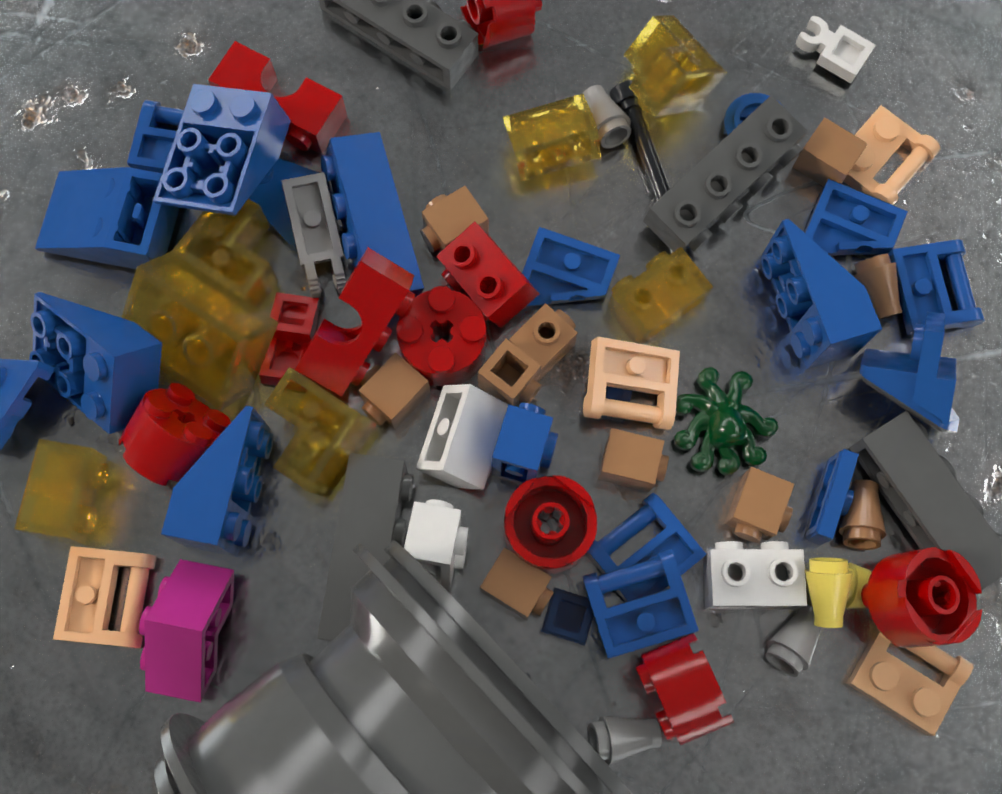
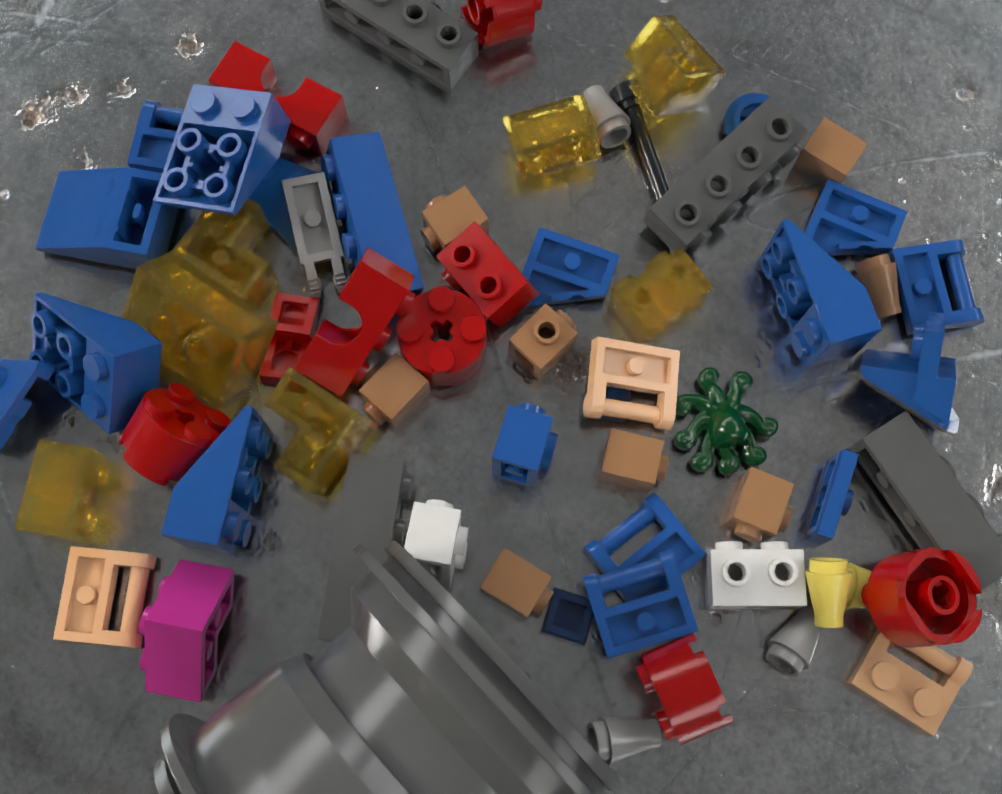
(462, 436): white brick -> none
(510, 375): medium nougat brick -> none
(543, 499): red brick -> none
(839, 52): white plate -> none
(864, 522): medium nougat cone -> none
(884, 136): light nougat plate -> none

